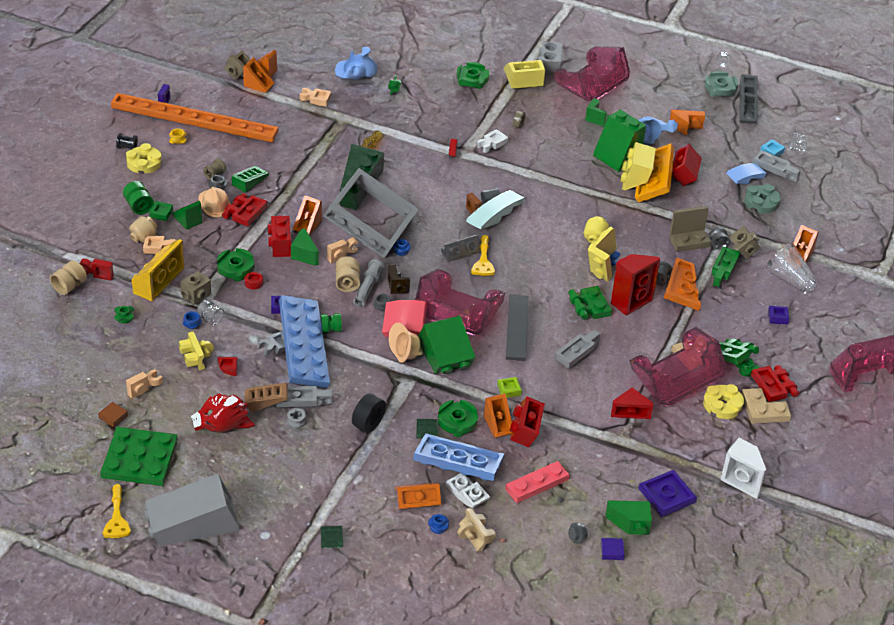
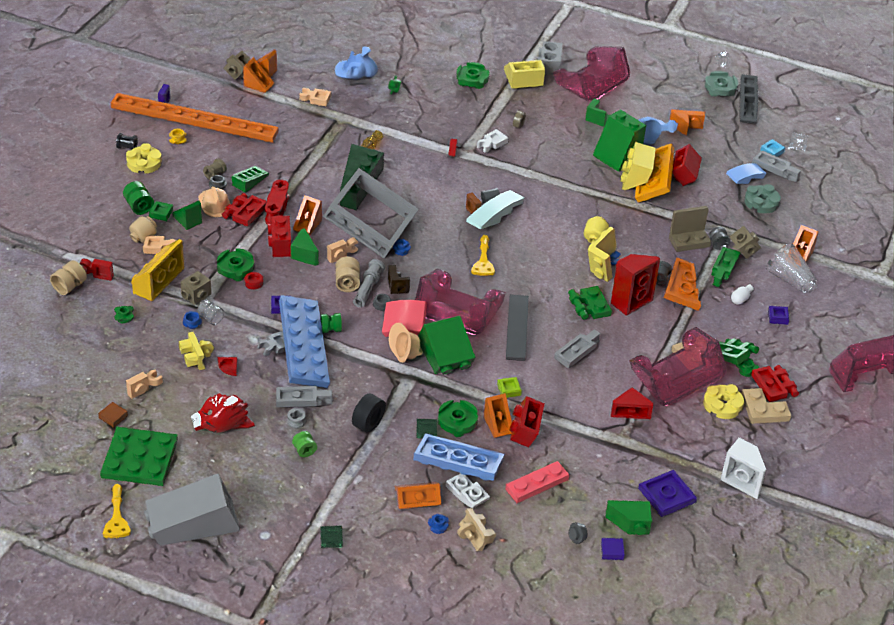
(259, 398): medium nougat slope -> none
(277, 200): none -> red piece
(304, 444): none -> bright green wheel
(461, 248): flat silver hinge -> none
(741, 294): none -> white cylinder

